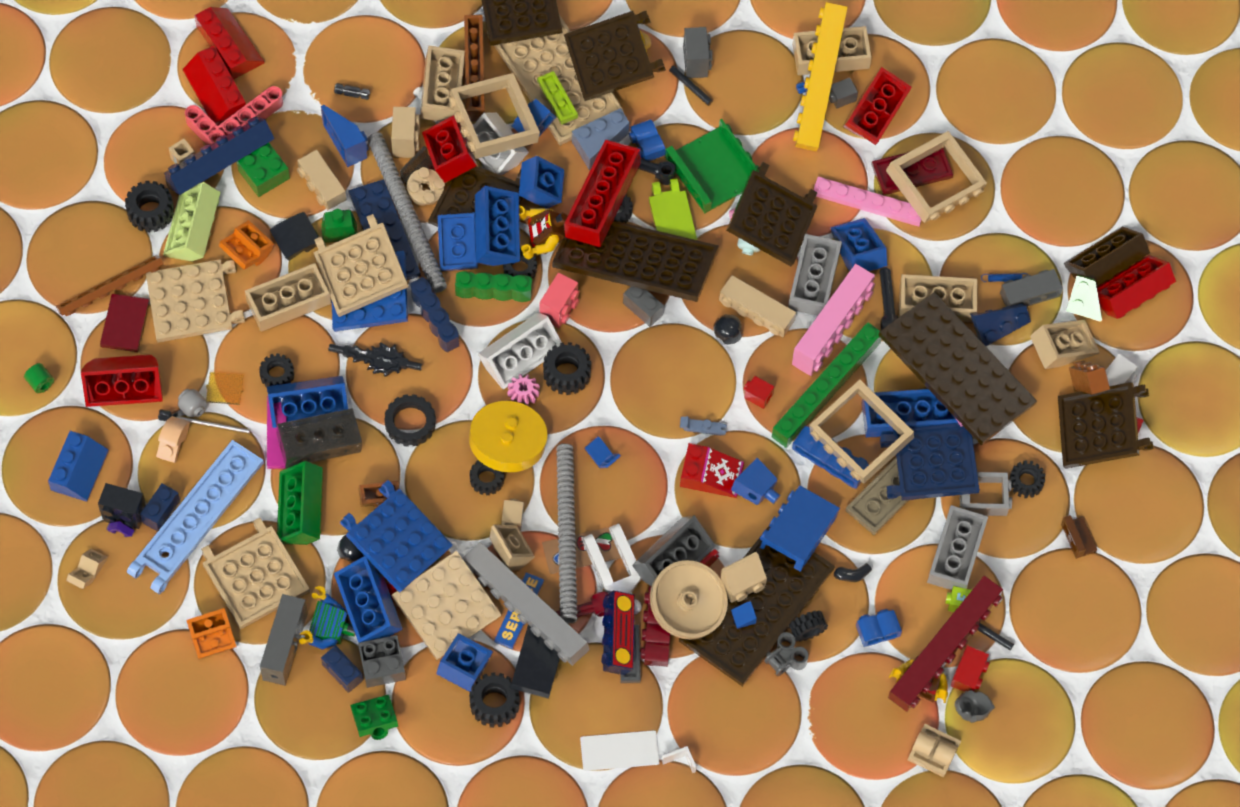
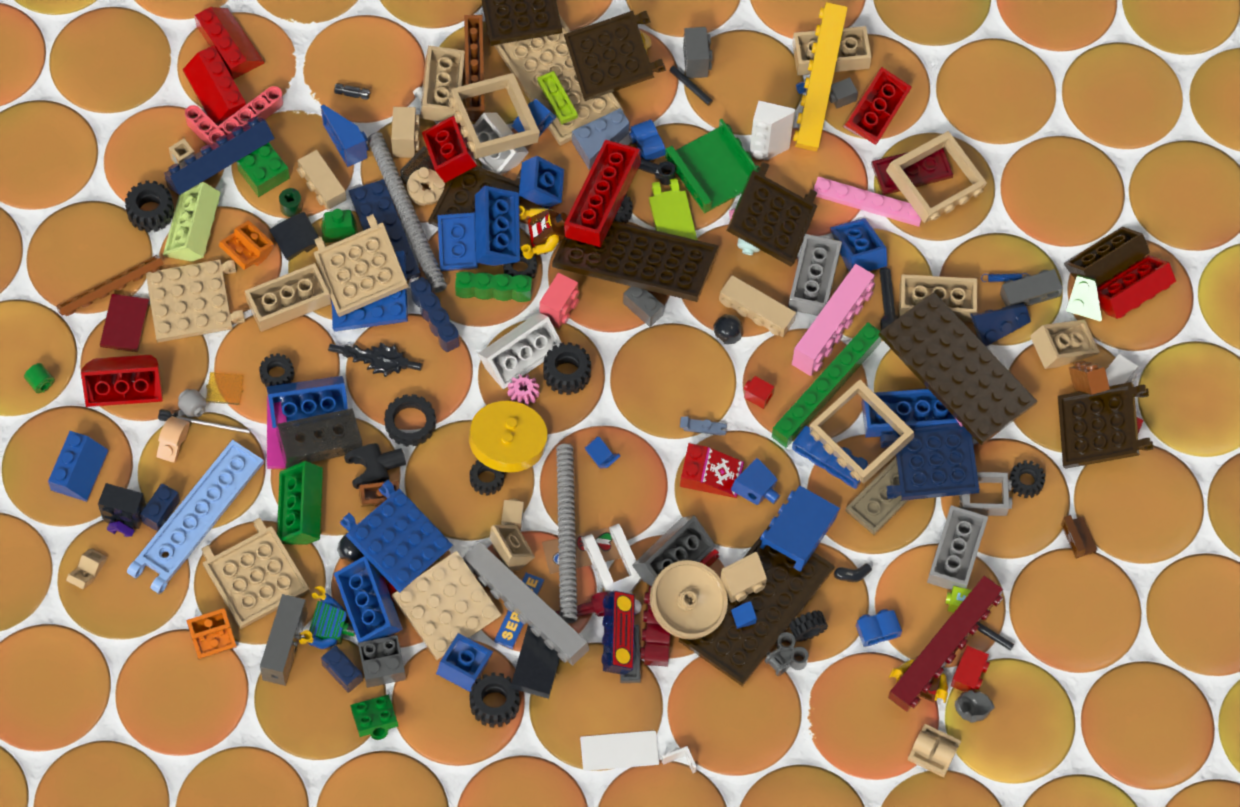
(290, 202): none -> dark green piece
(375, 463): none -> black connector
(771, 130): none -> white slope

